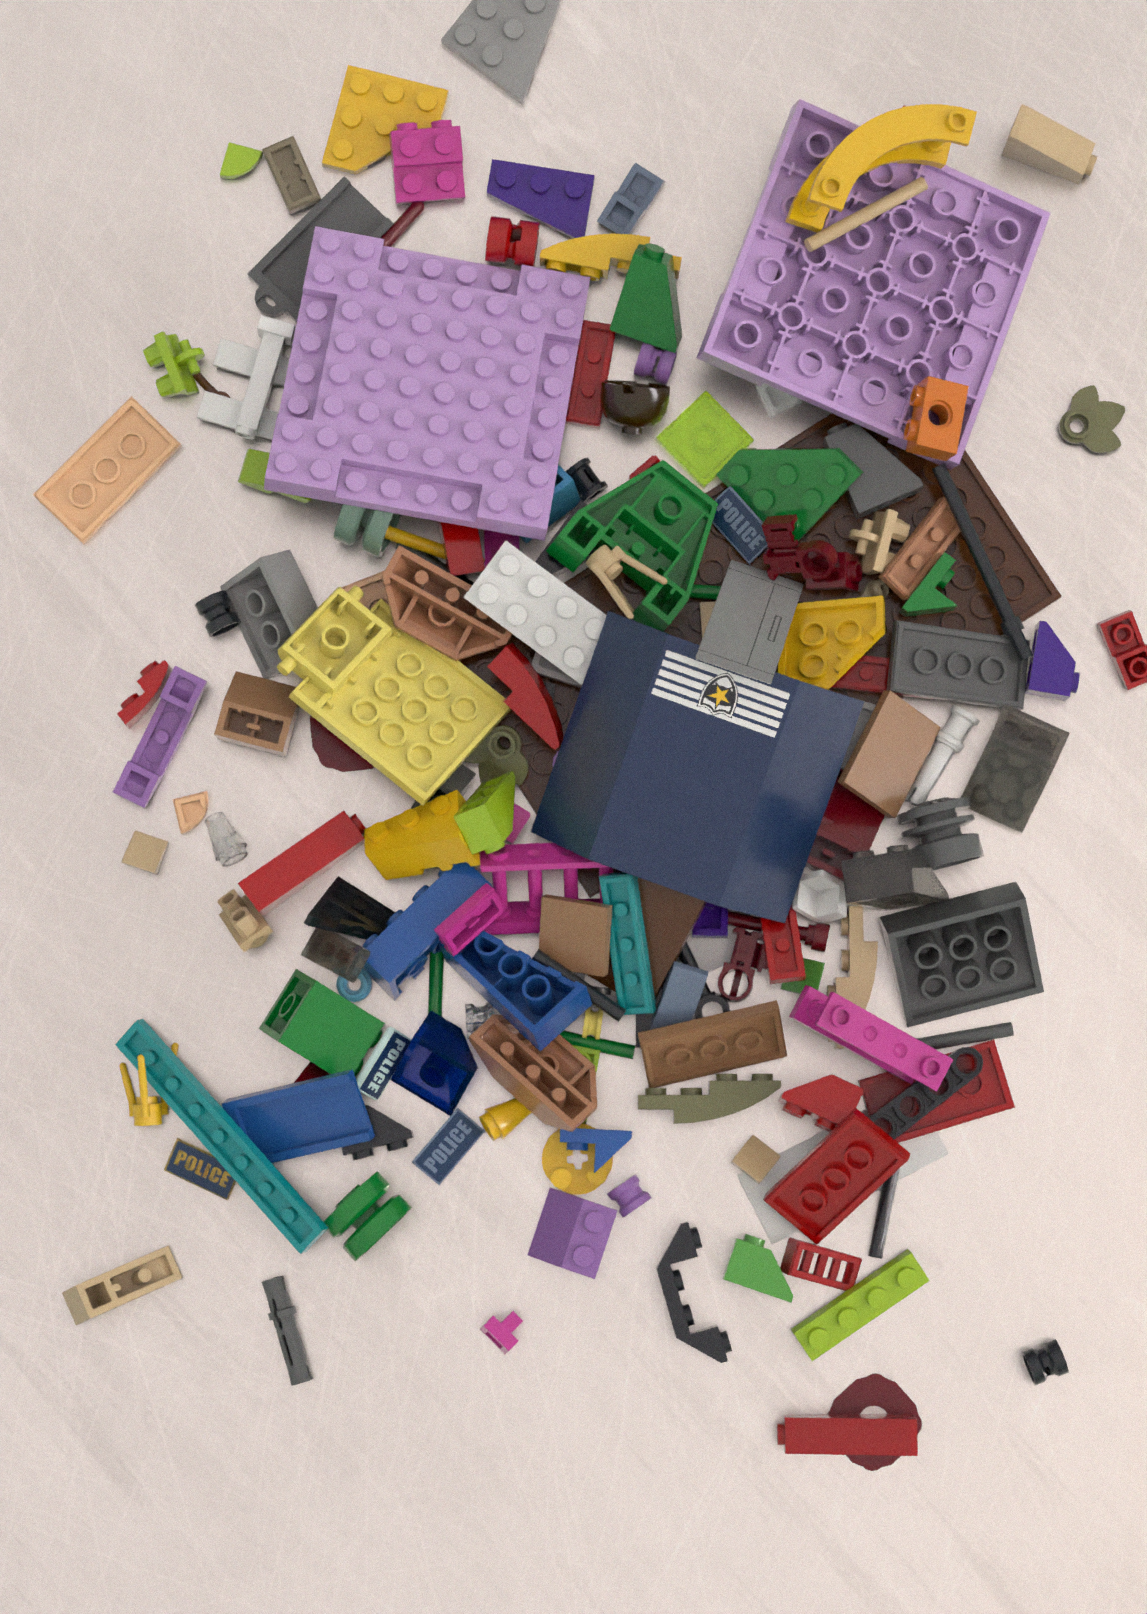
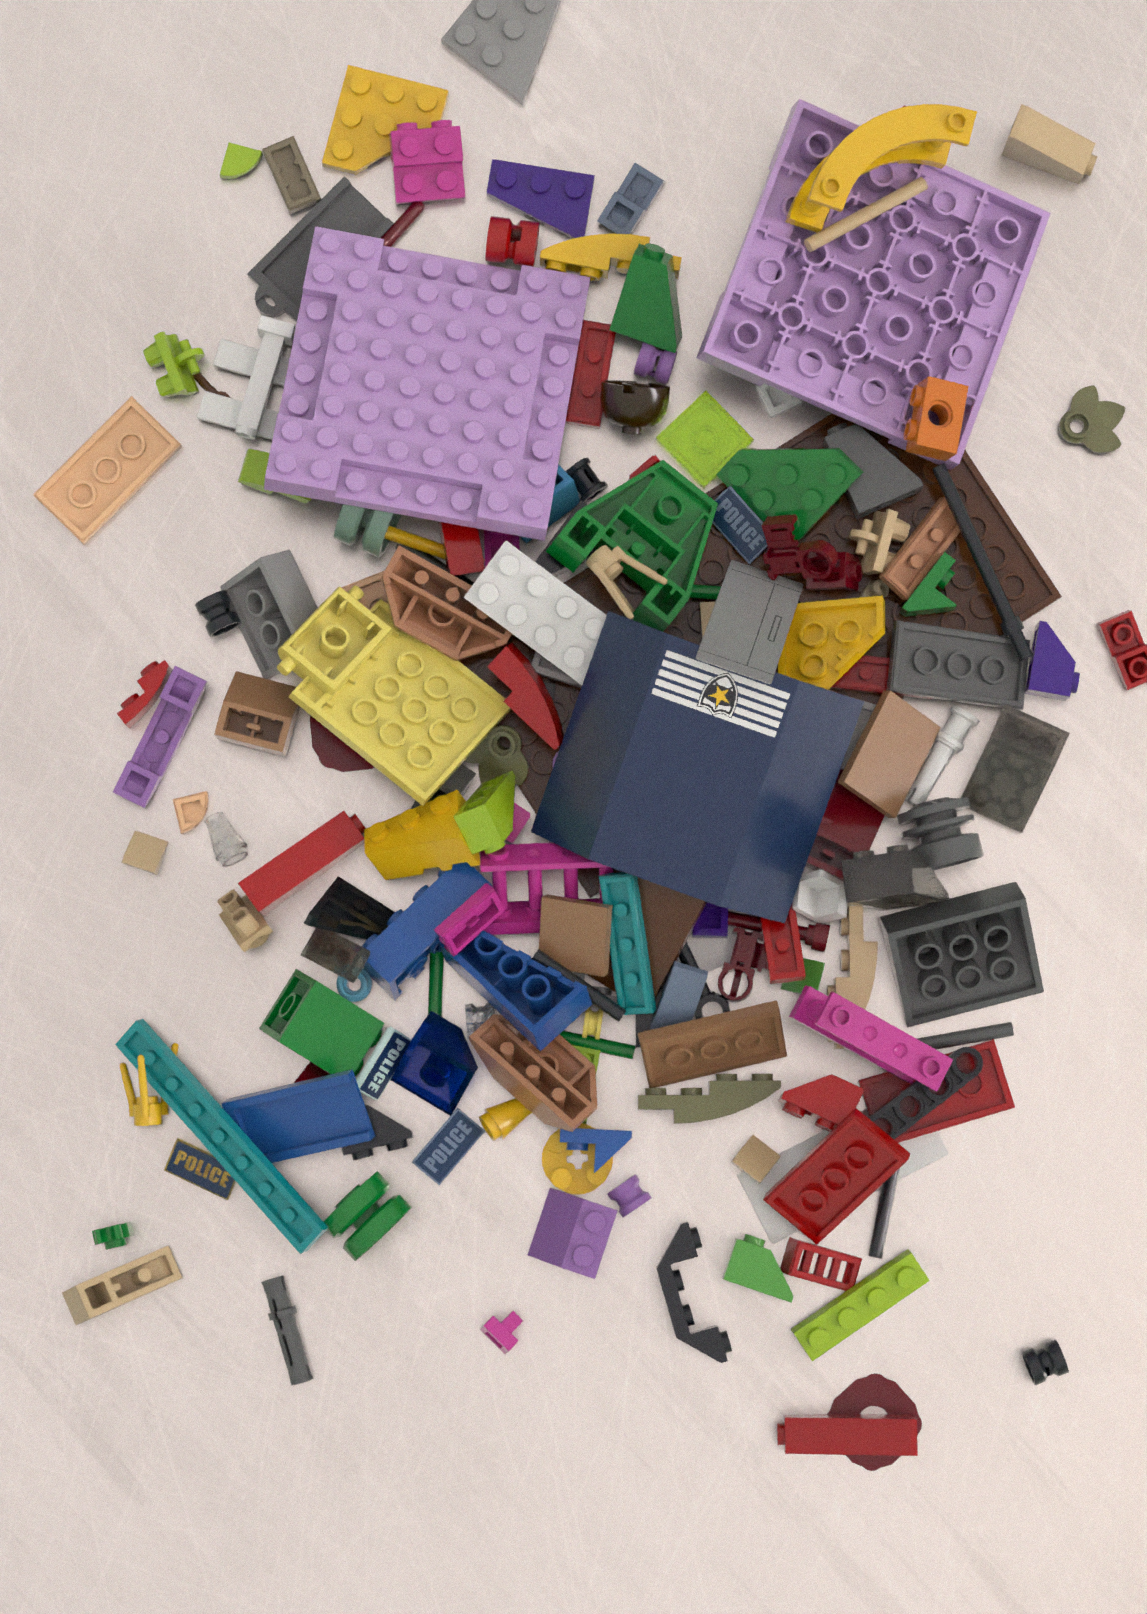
(113, 1236): none -> green plate

